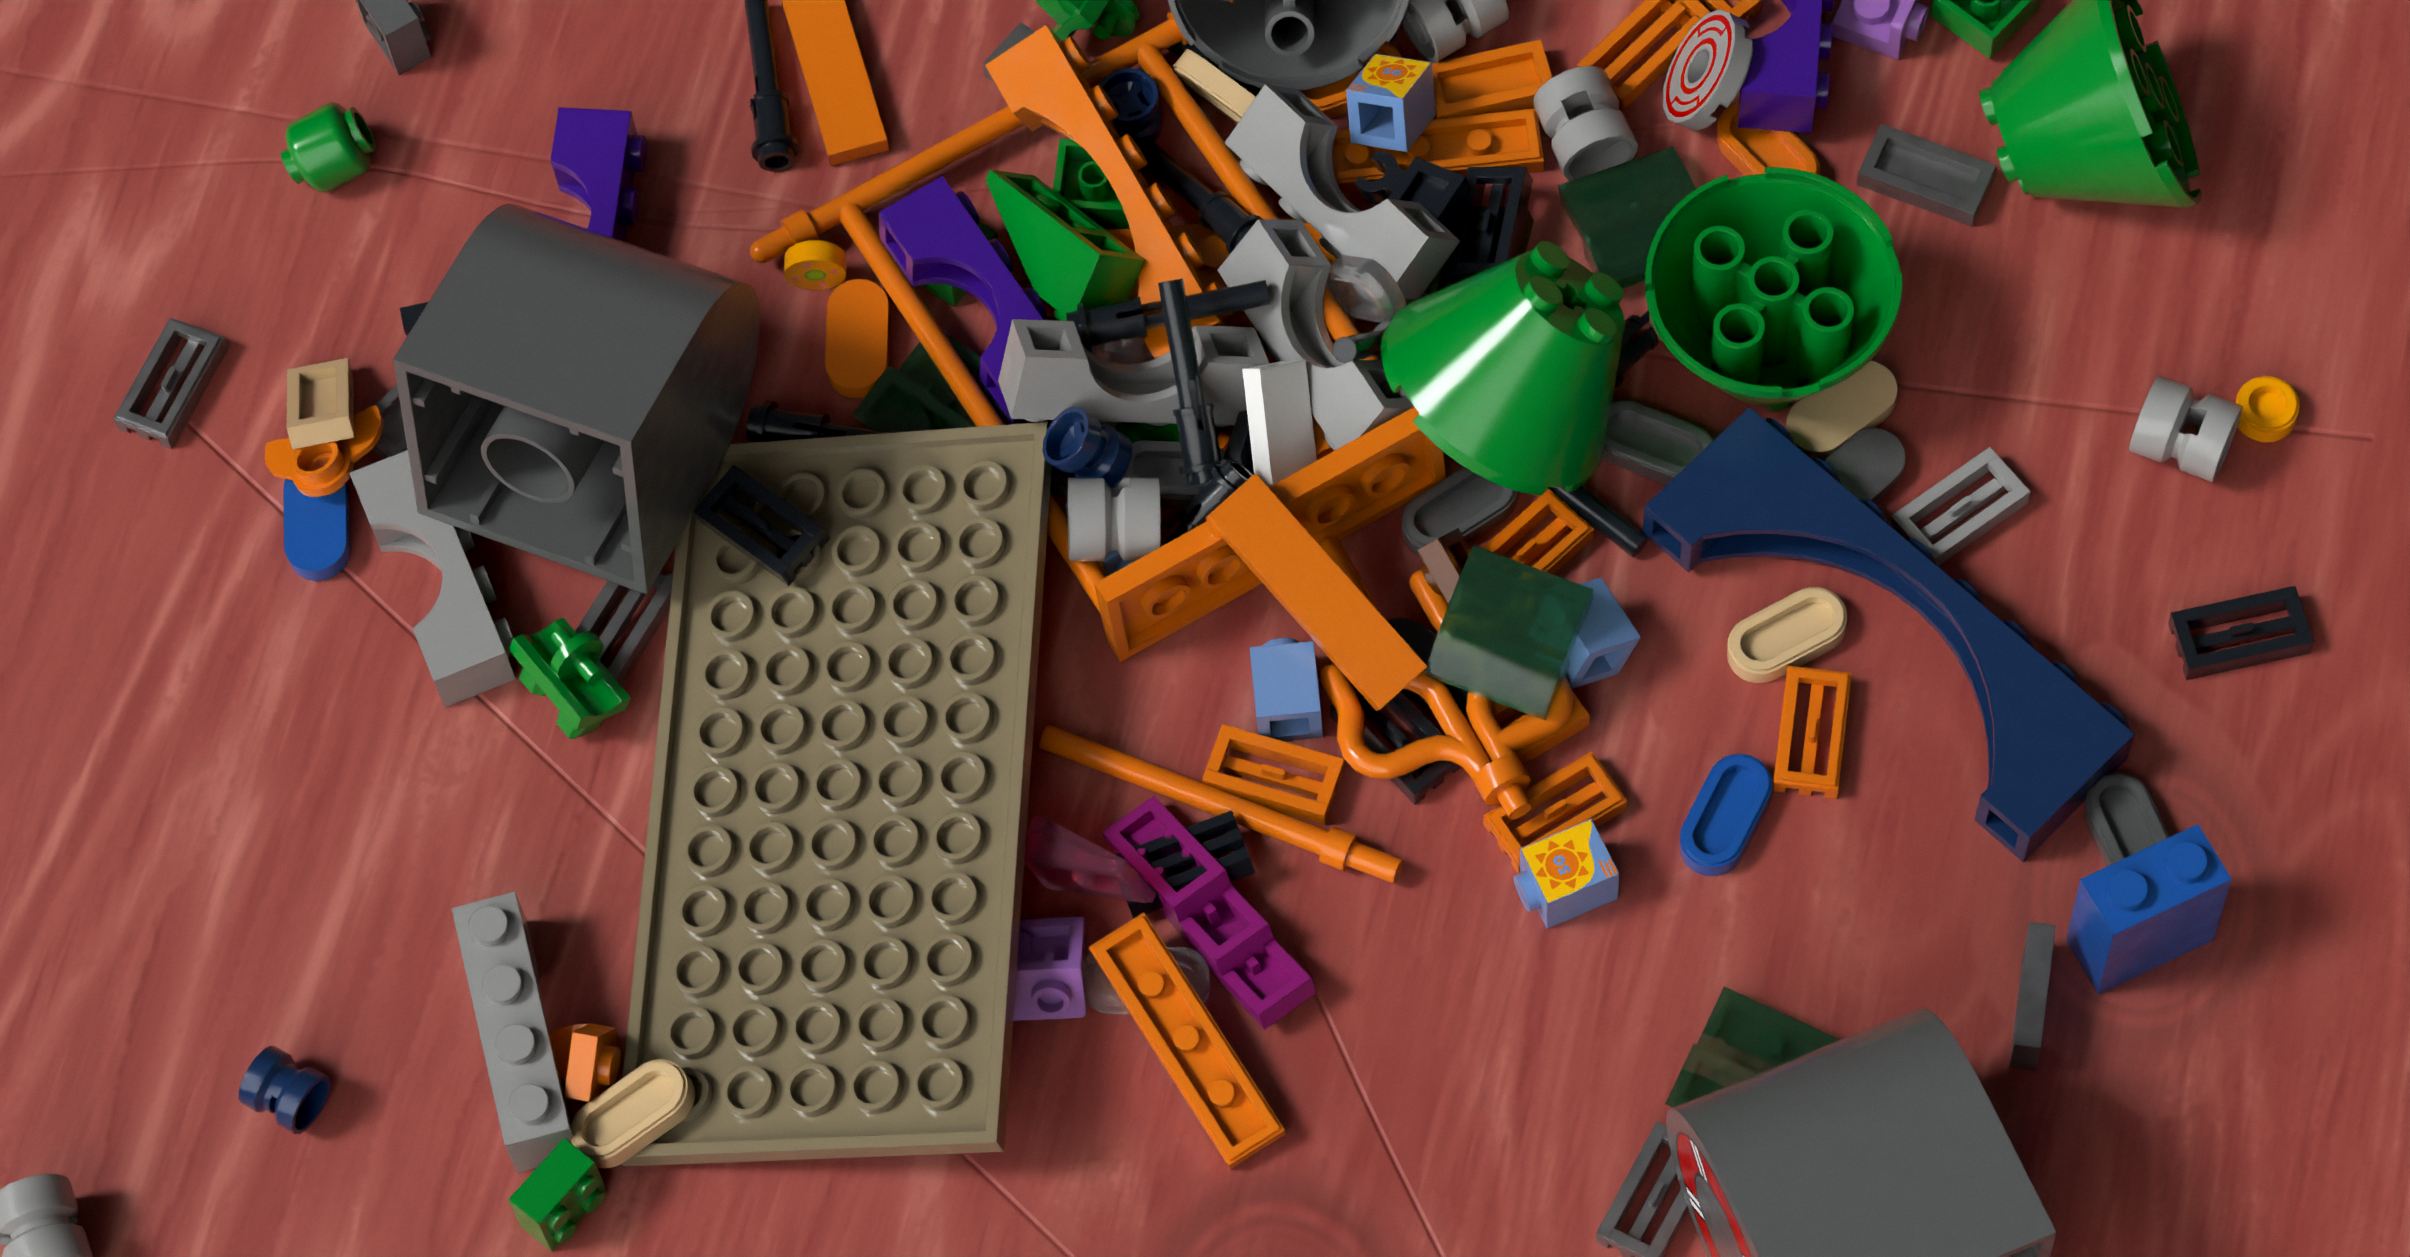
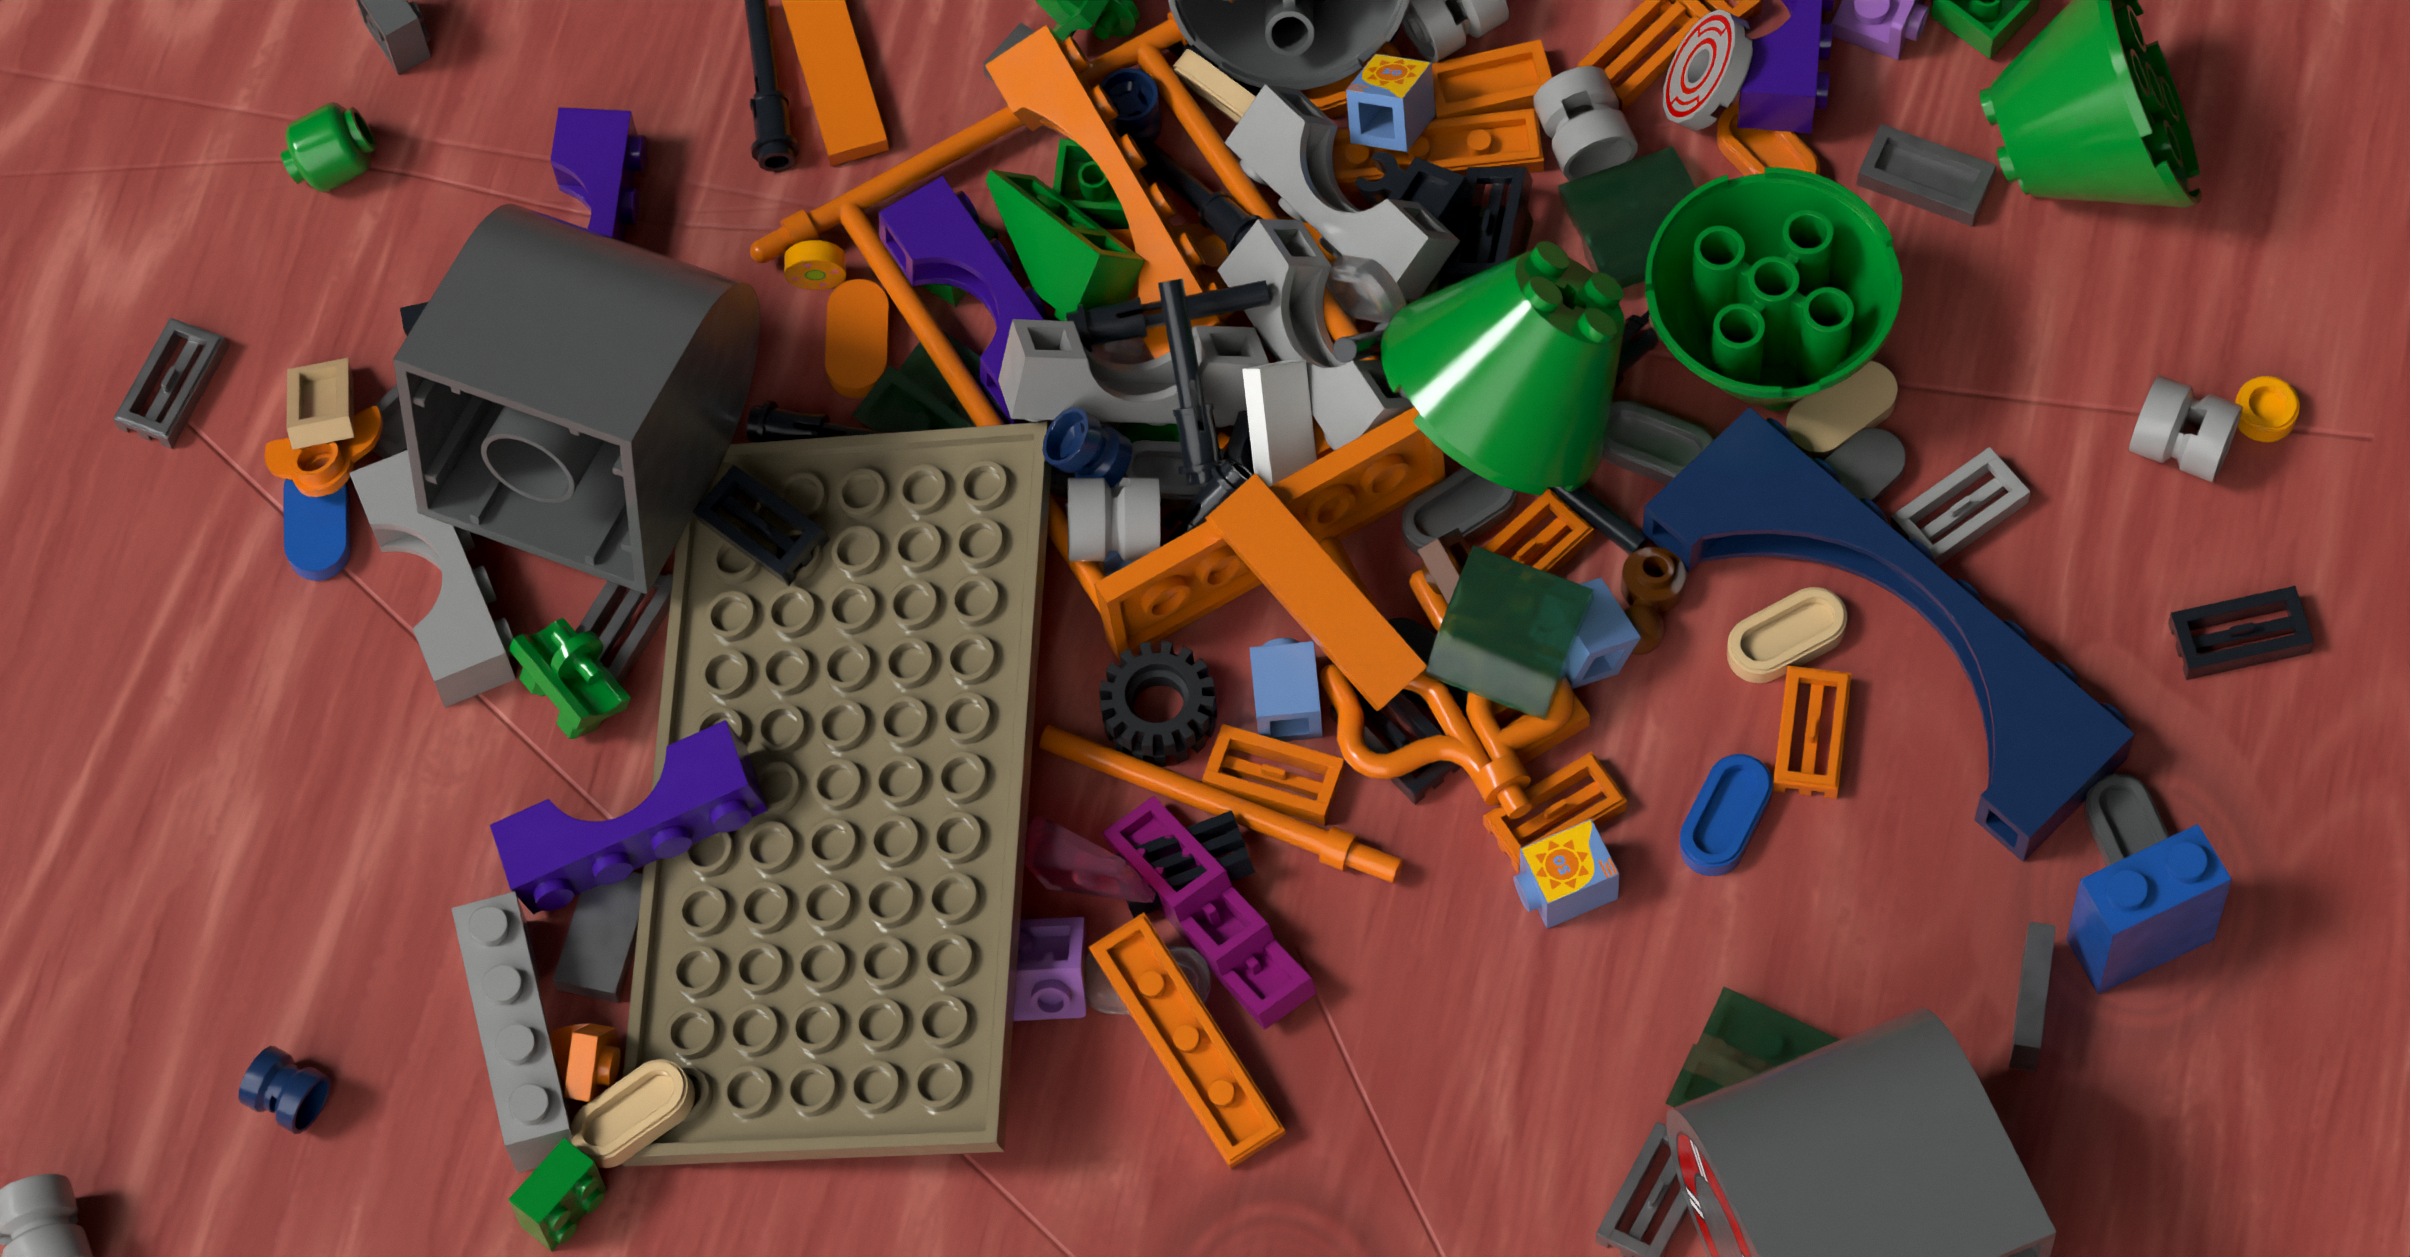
(601, 940): none -> flat silver tile
(701, 791): none -> dark purple arch
(1152, 670): none -> black tyre
(1651, 595): none -> reddish brown plate

